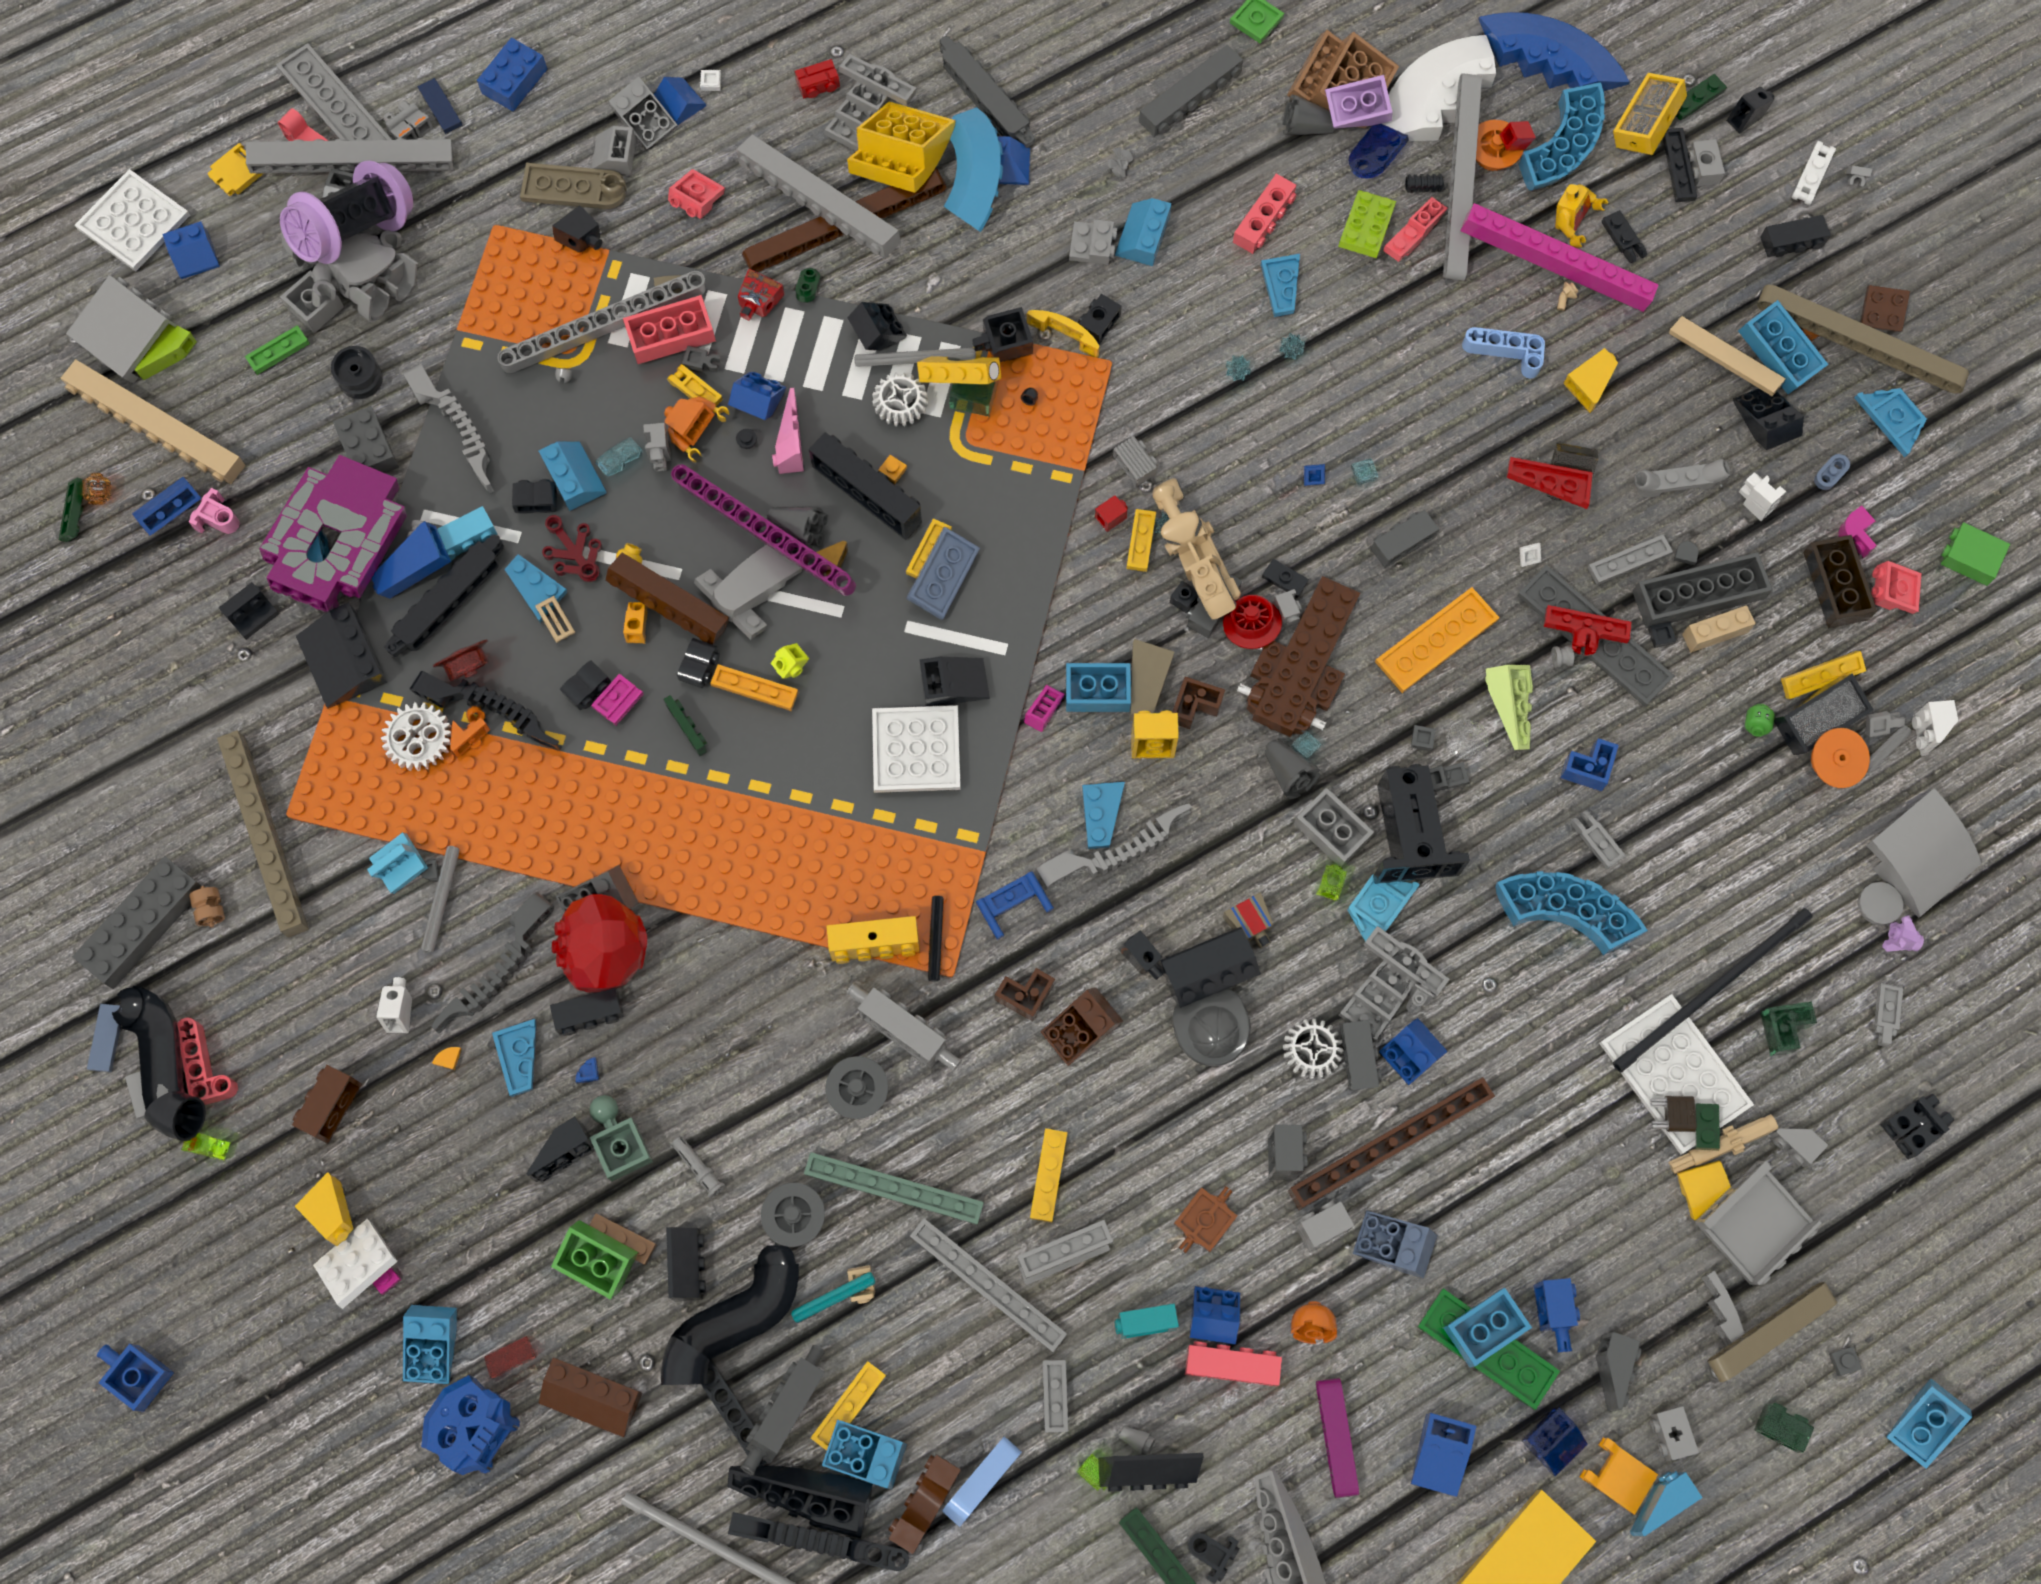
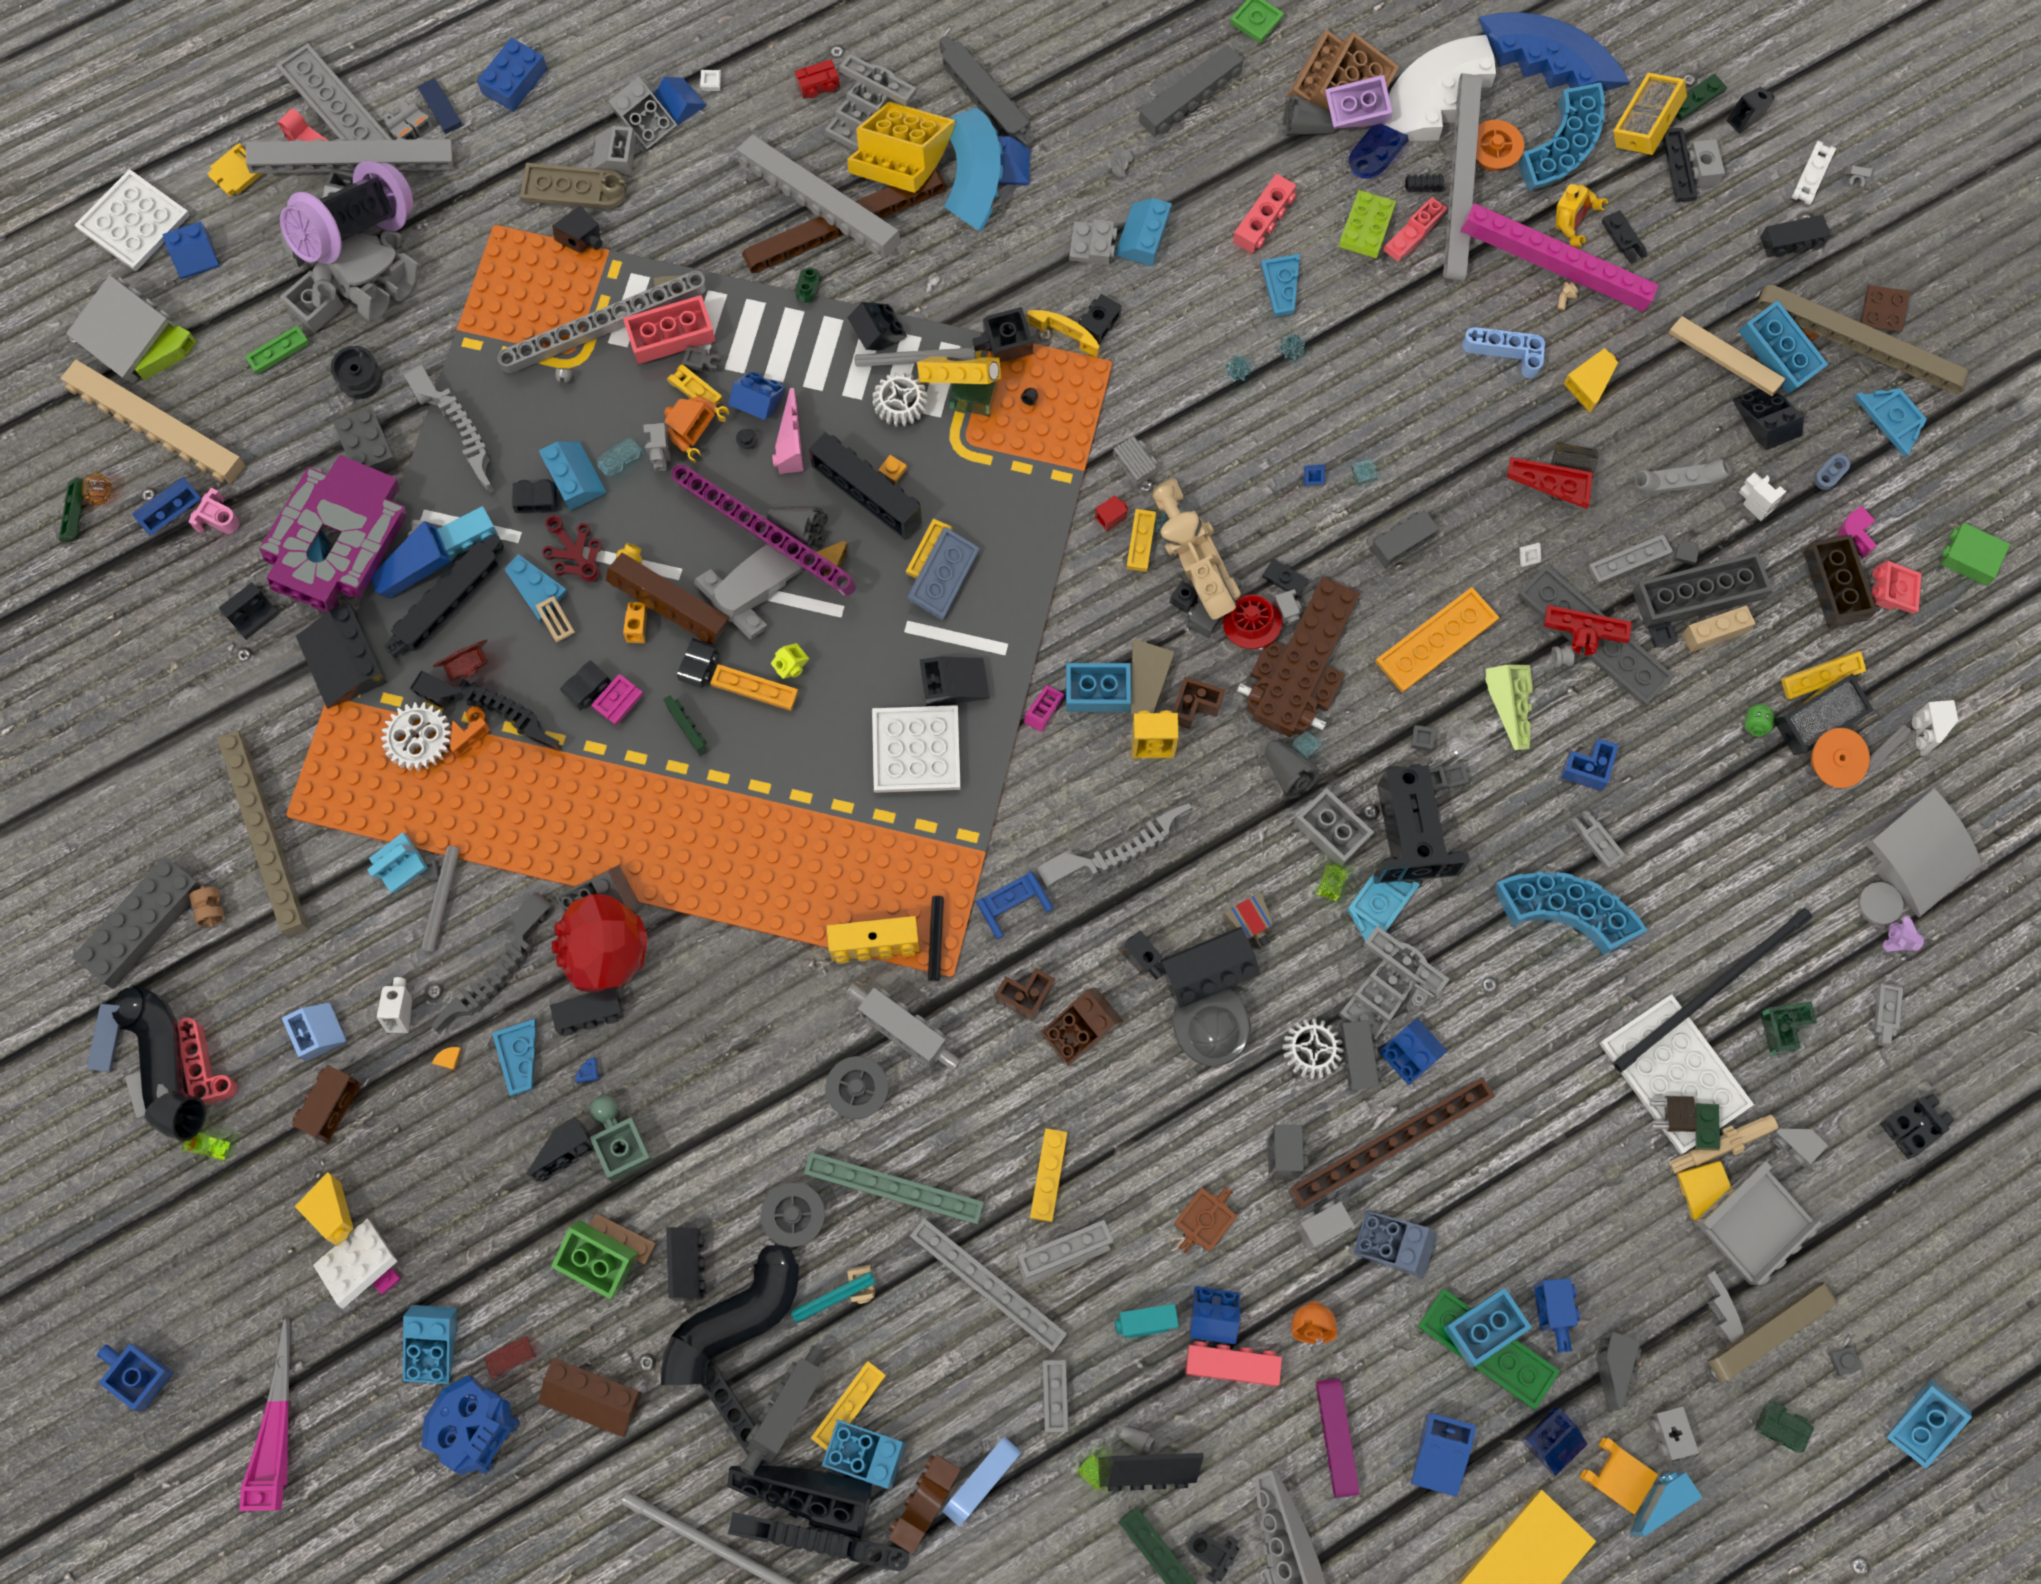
(268, 1464): none -> dark pink plate
(314, 1030): none -> light blue slope
(695, 194): coral plate -> none
(703, 1173): light grey pin -> none
(758, 295): torso -> none
(1101, 811): dark azure wing -> none
(1517, 135): red brick -> none
(1881, 722): light grey plate -> none

